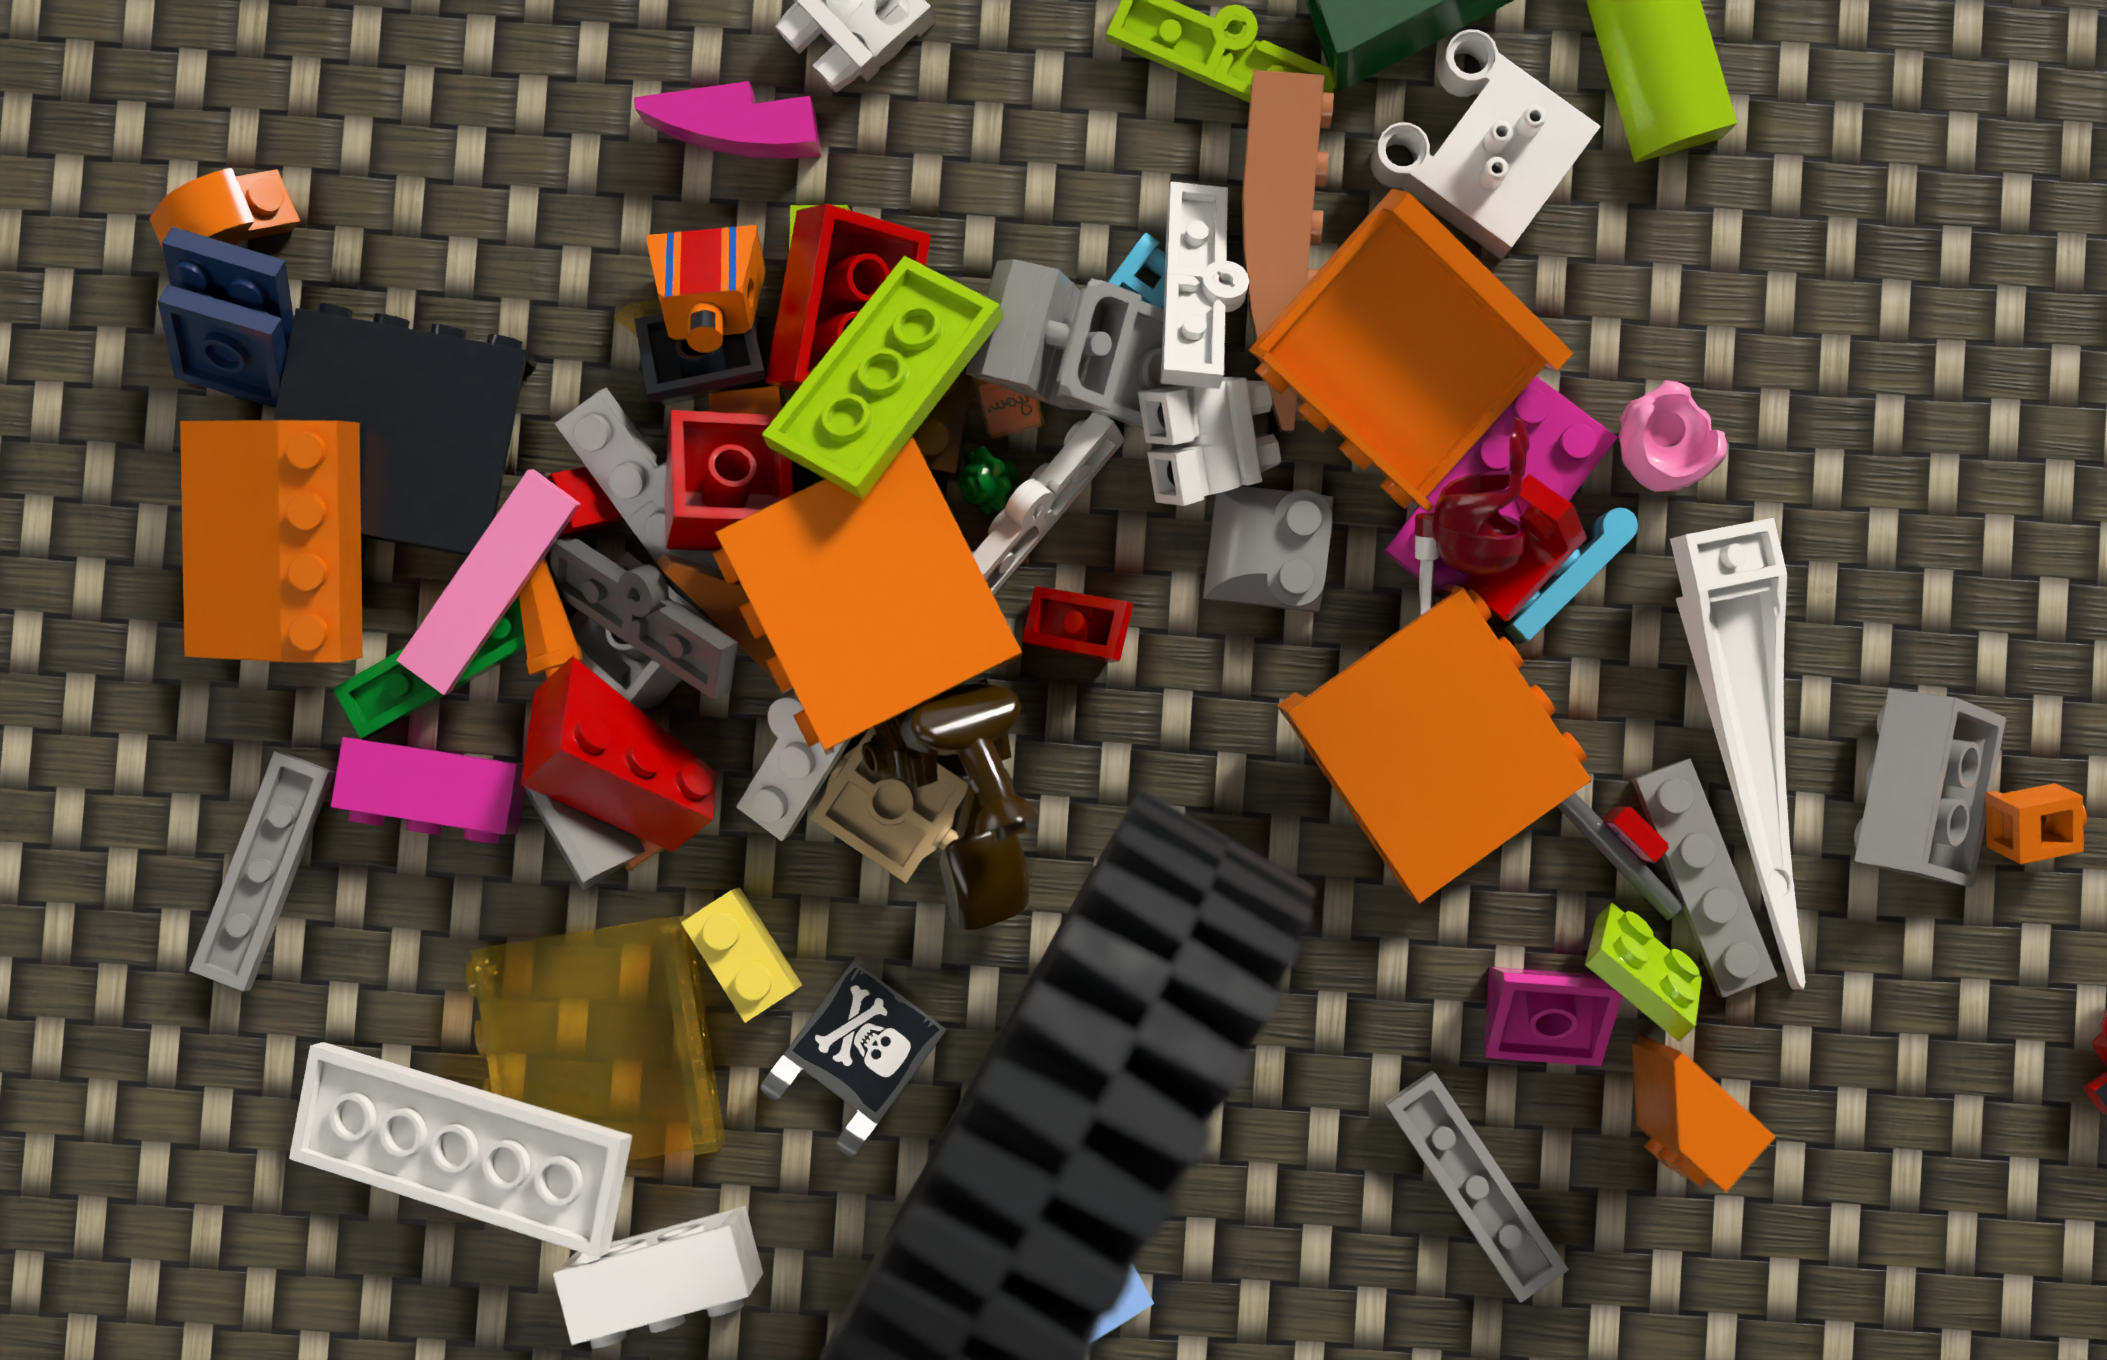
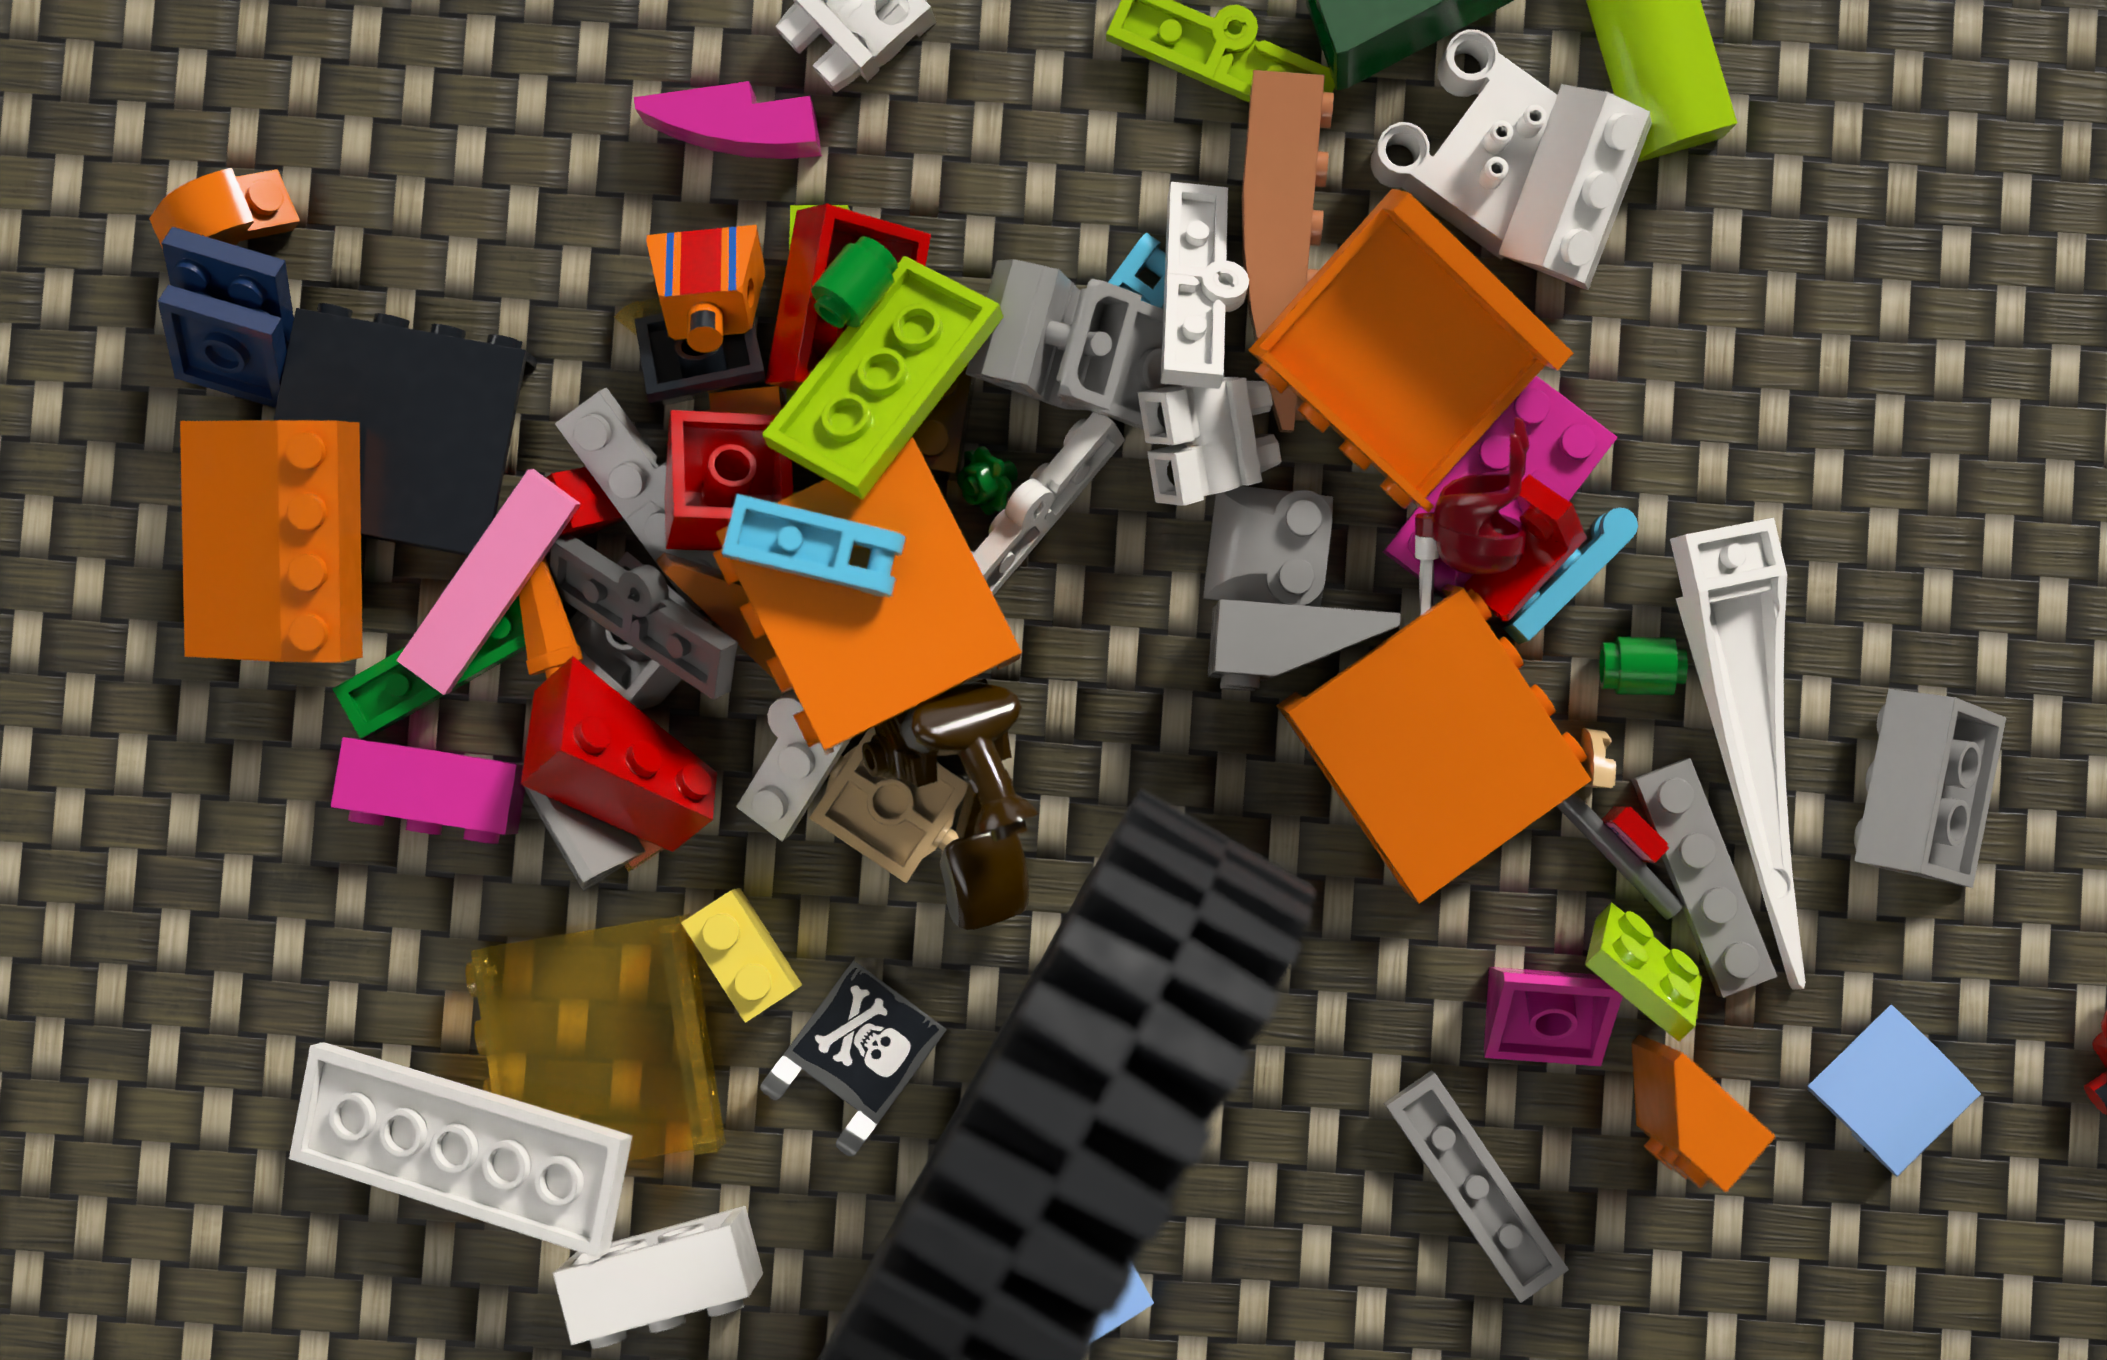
(262, 871): light grey plate -> none
(811, 545): none -> medium azure plate
(854, 283): none -> green brick
(1007, 411): tile -> none
(1077, 623): red slope -> none
(1270, 639): none -> light grey slope
(1576, 184): none -> white slope
(1600, 770): none -> tan tile
(1642, 666): none -> green brick
(1669, 439): bright pink hair -> none
(1894, 1090): none -> light blue slope
(2035, 823): orange brick -> none

